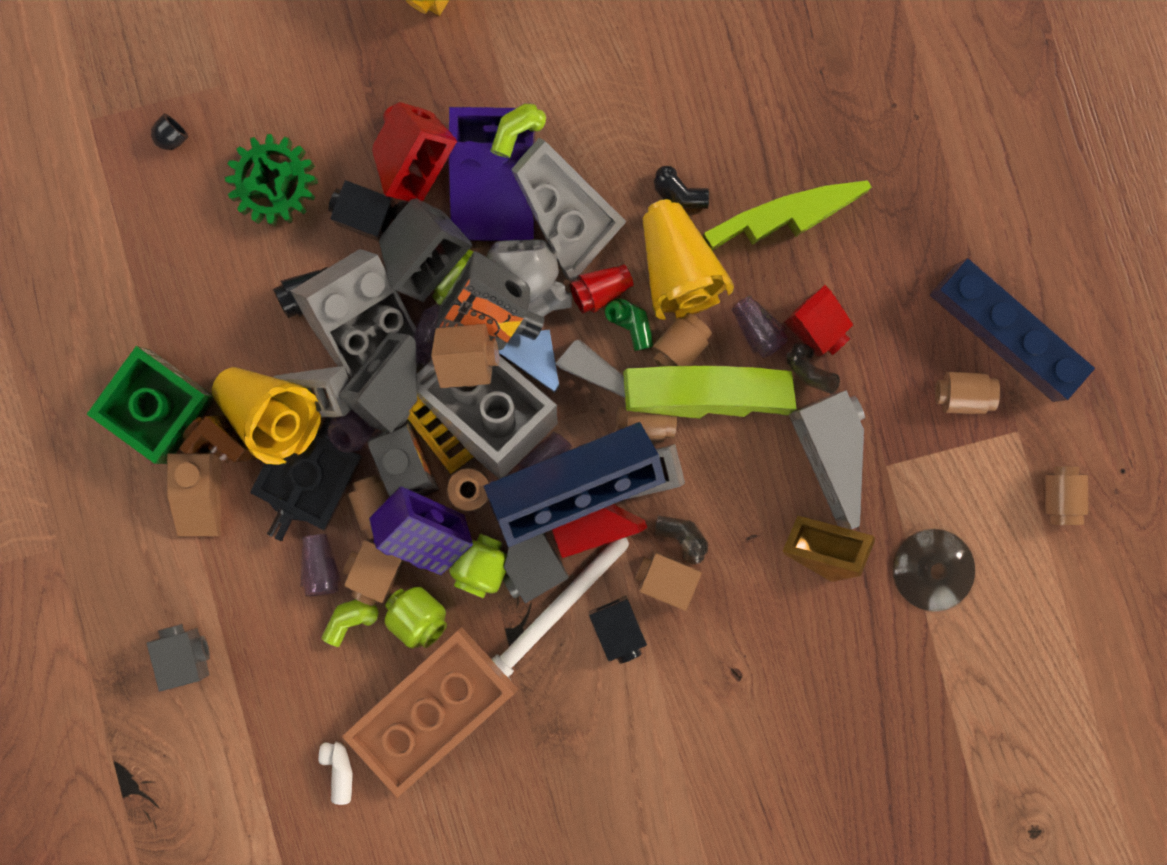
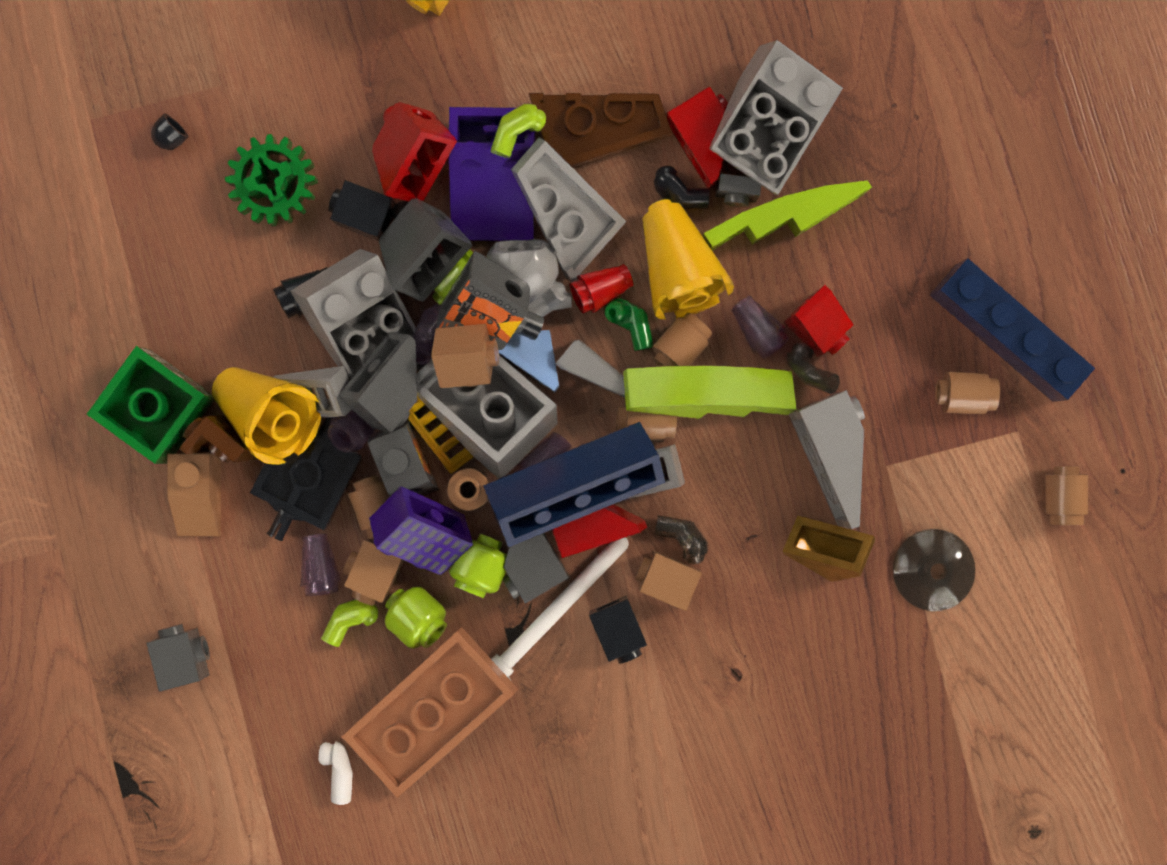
(600, 125): none -> reddish brown wing
(694, 128): none -> red slope
(737, 190): none -> dark grey plate
(773, 115): none -> light grey slope

